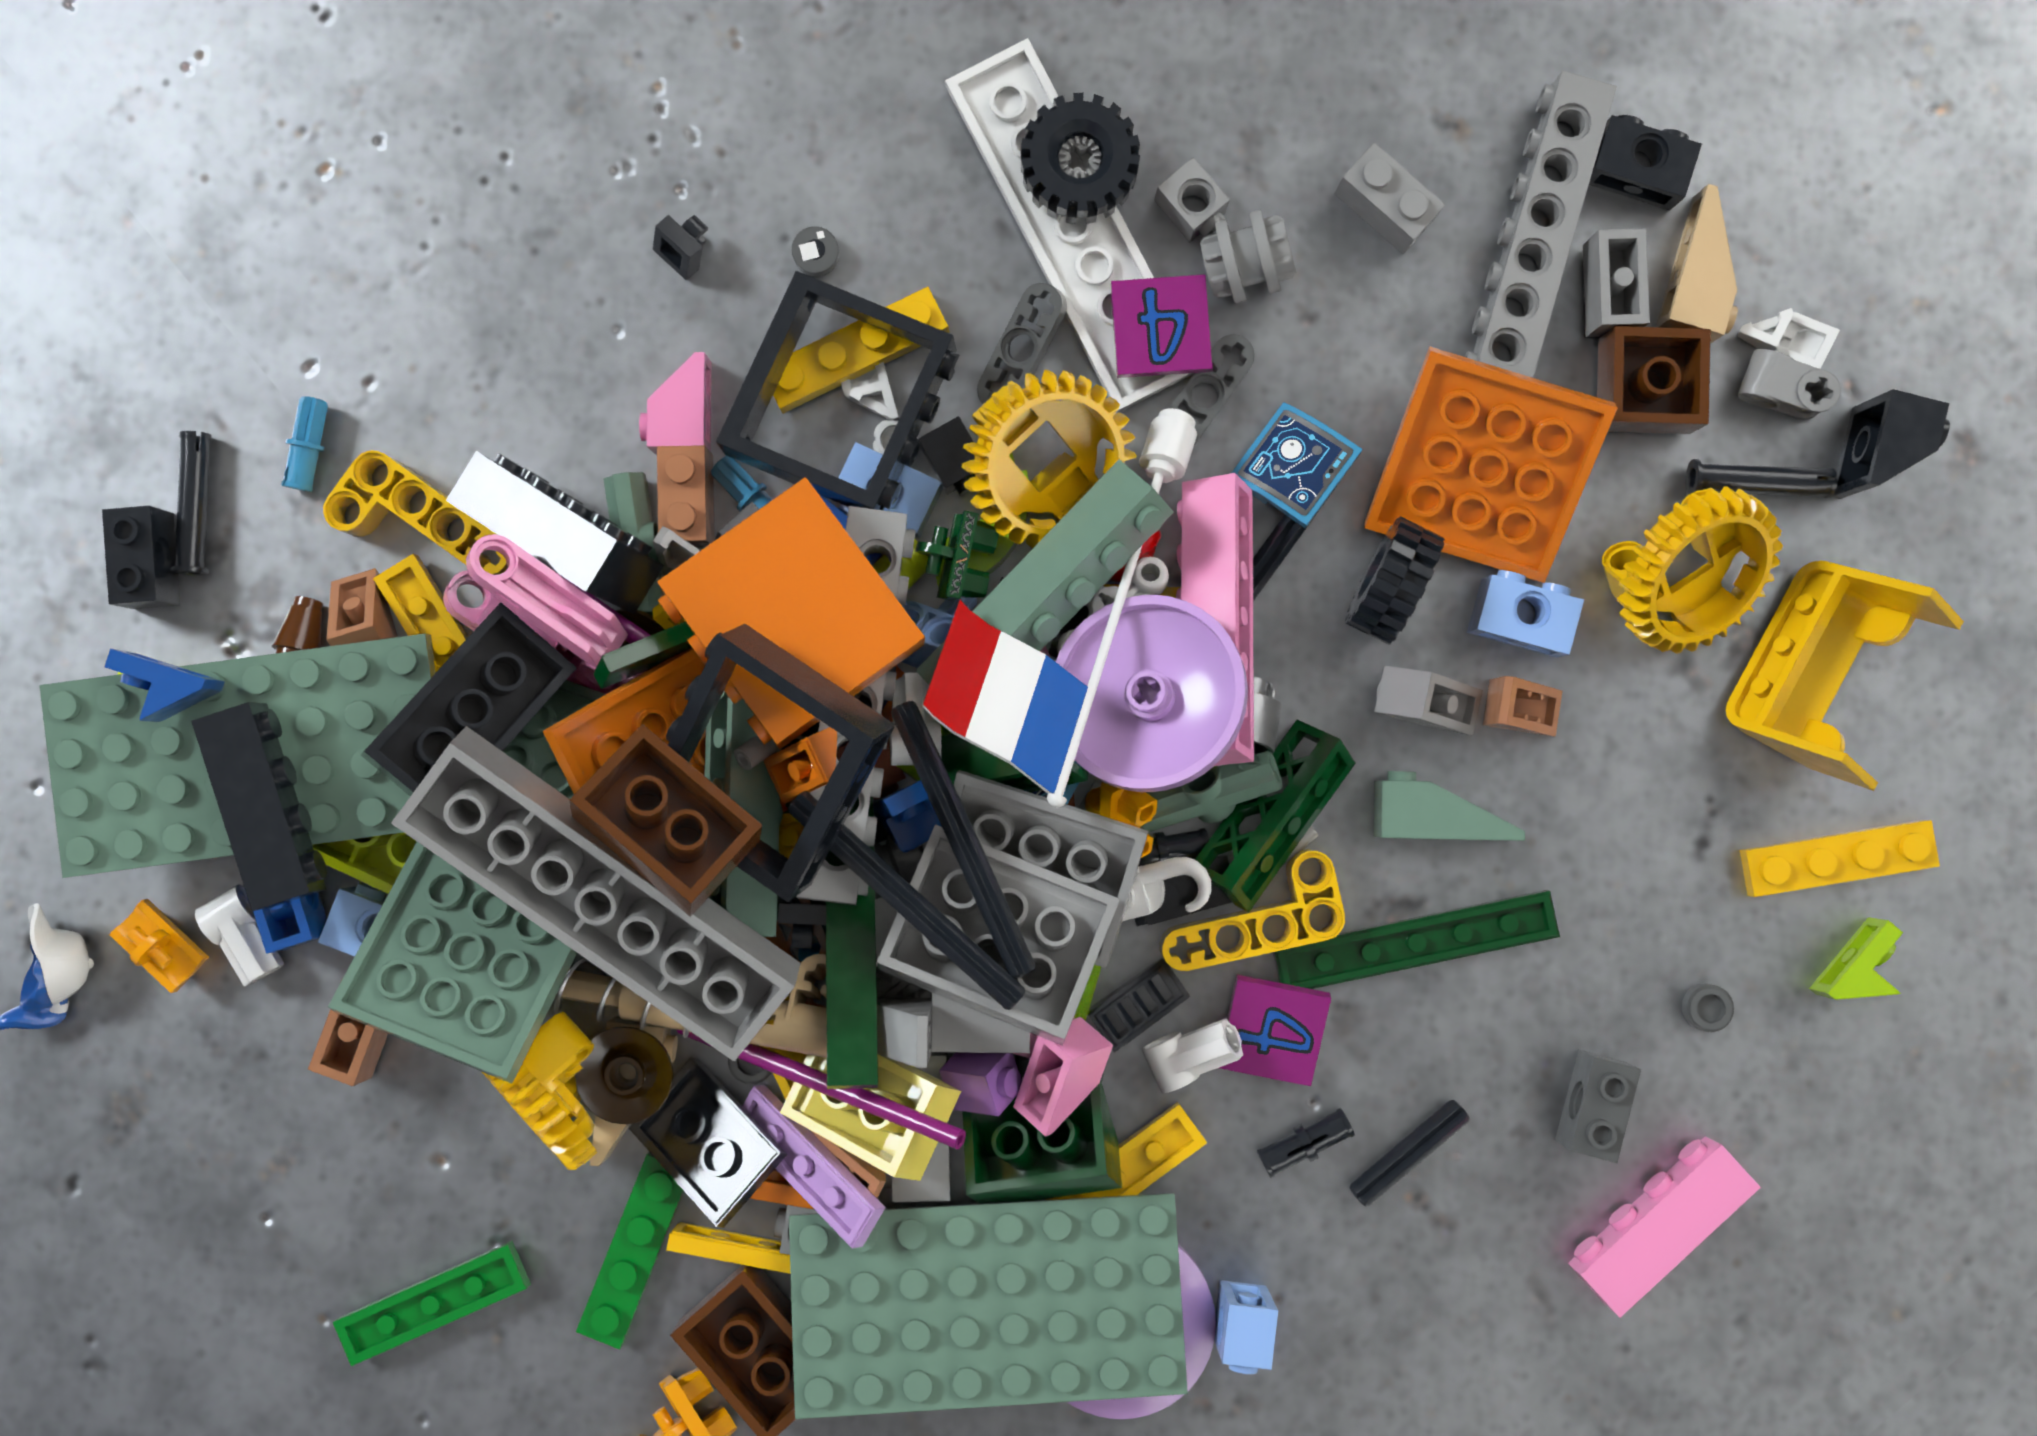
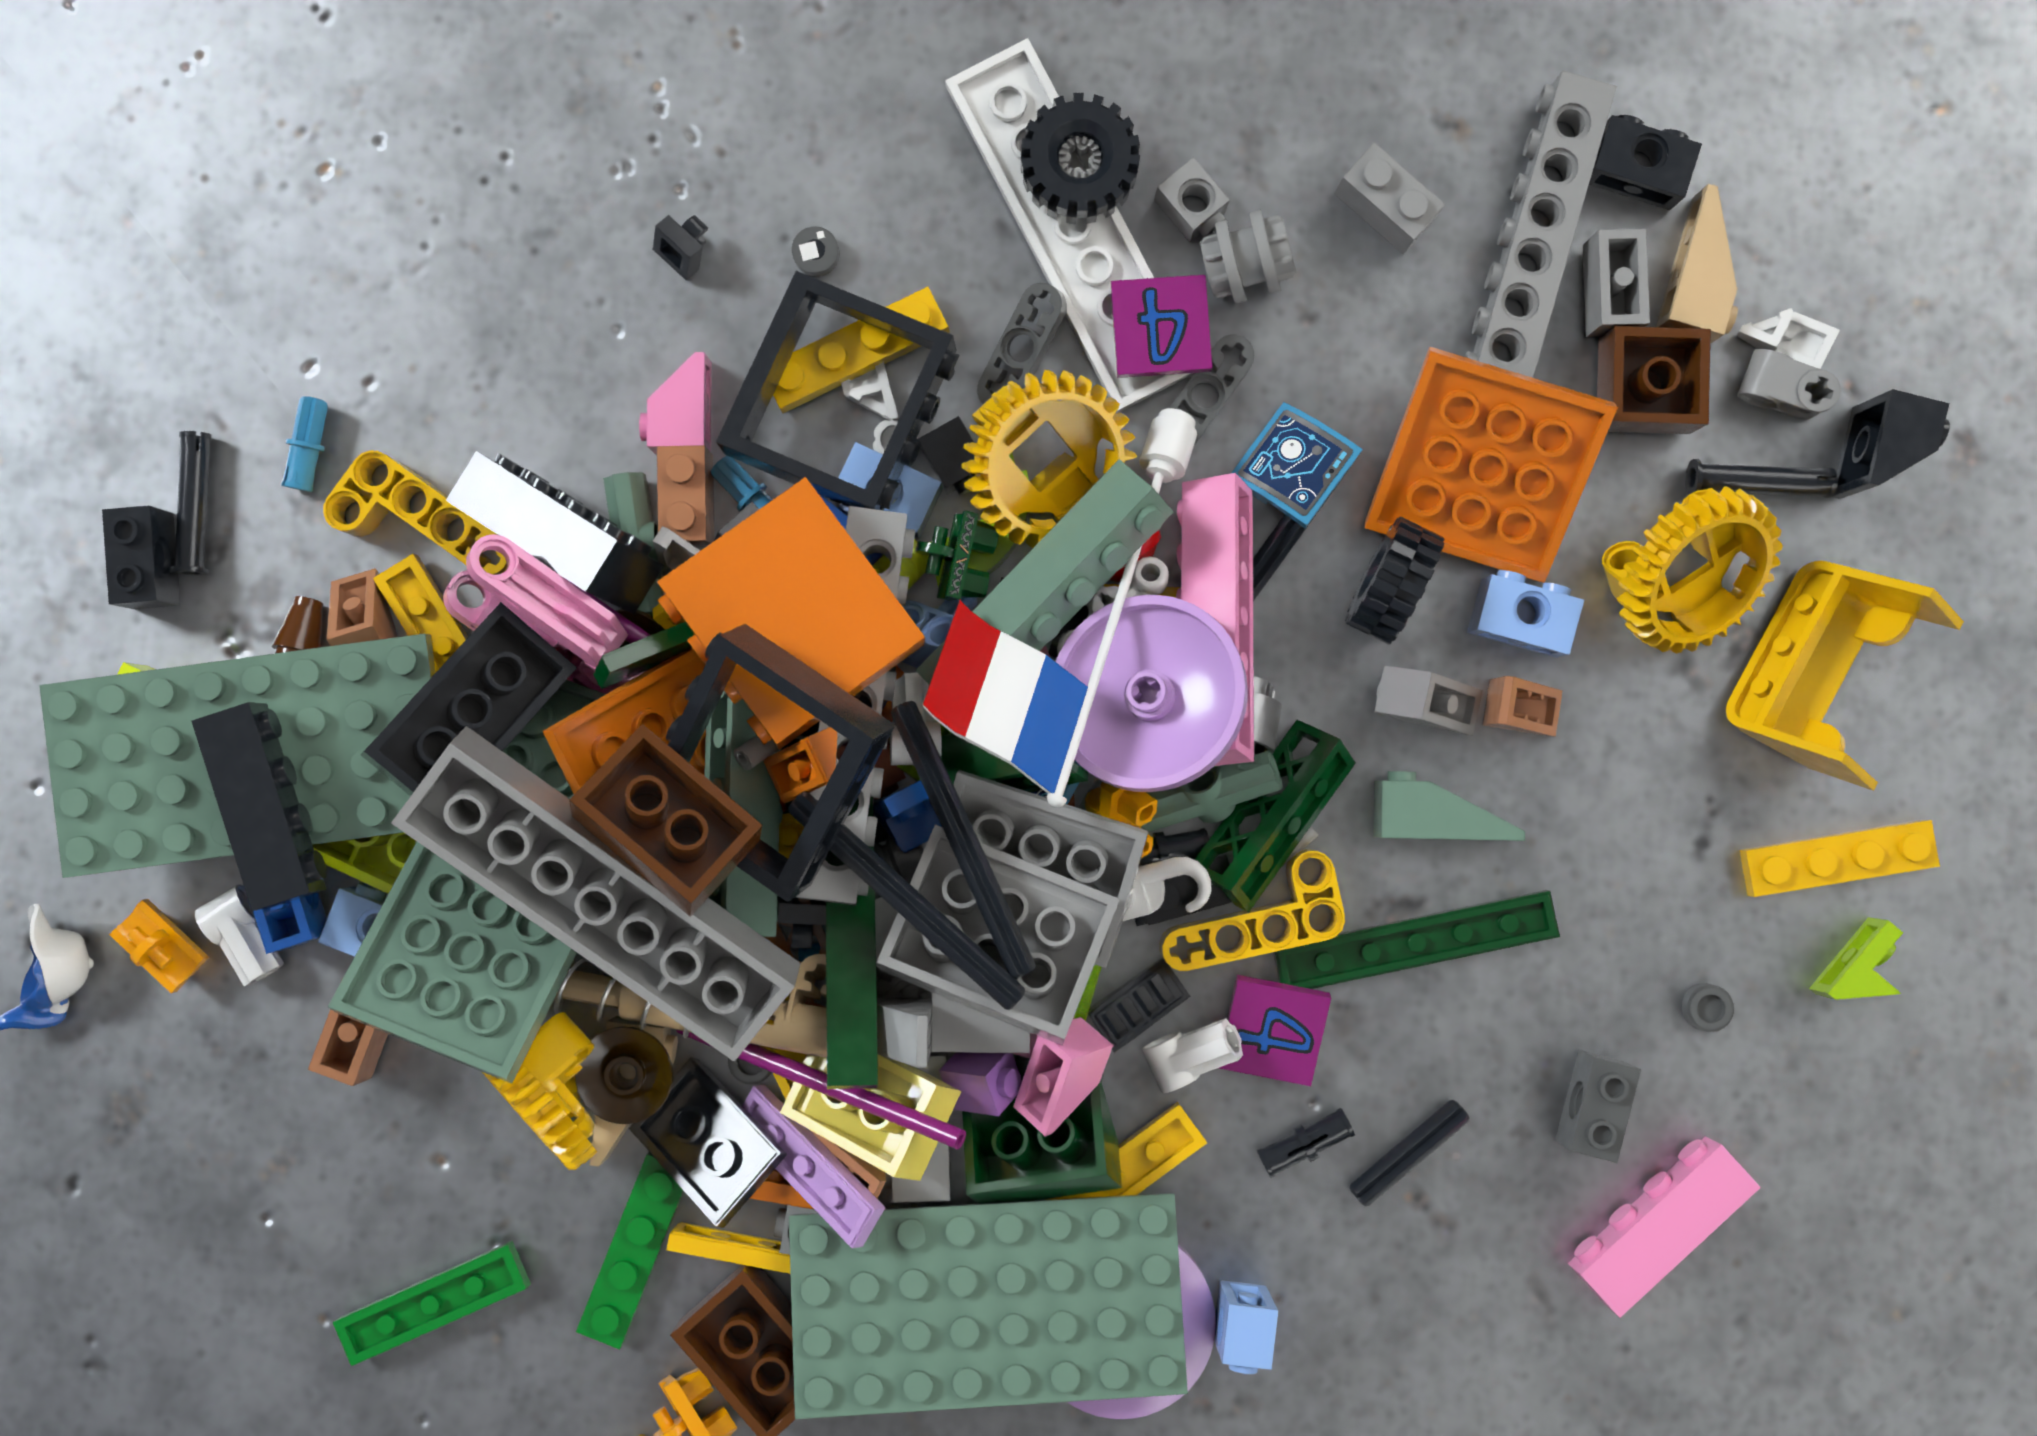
(169, 685): blue slope -> none

